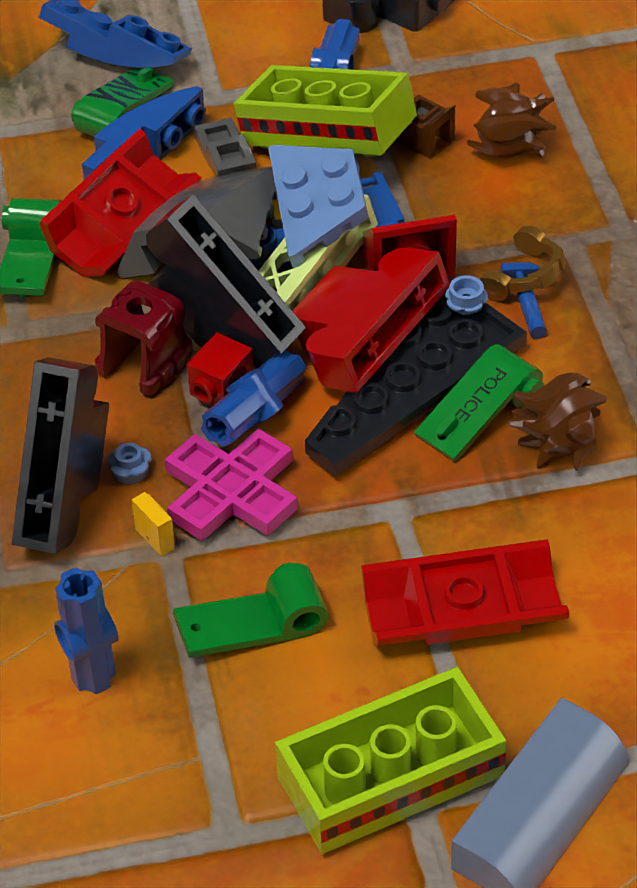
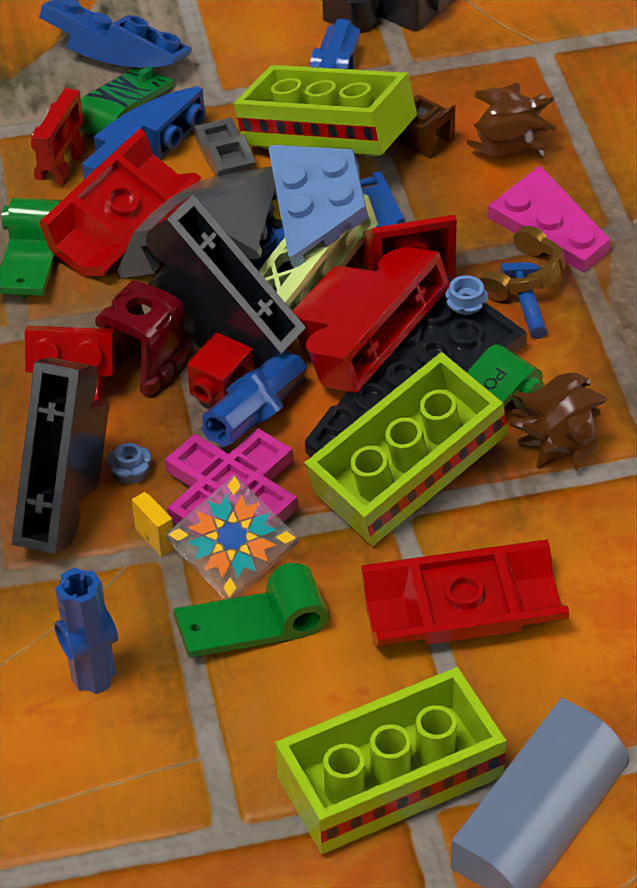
(57, 133): none -> red plate
(73, 344): none -> red plate
(232, 538): none -> tile
(407, 448): none -> lime brick
(545, 205): none -> dark pink wing

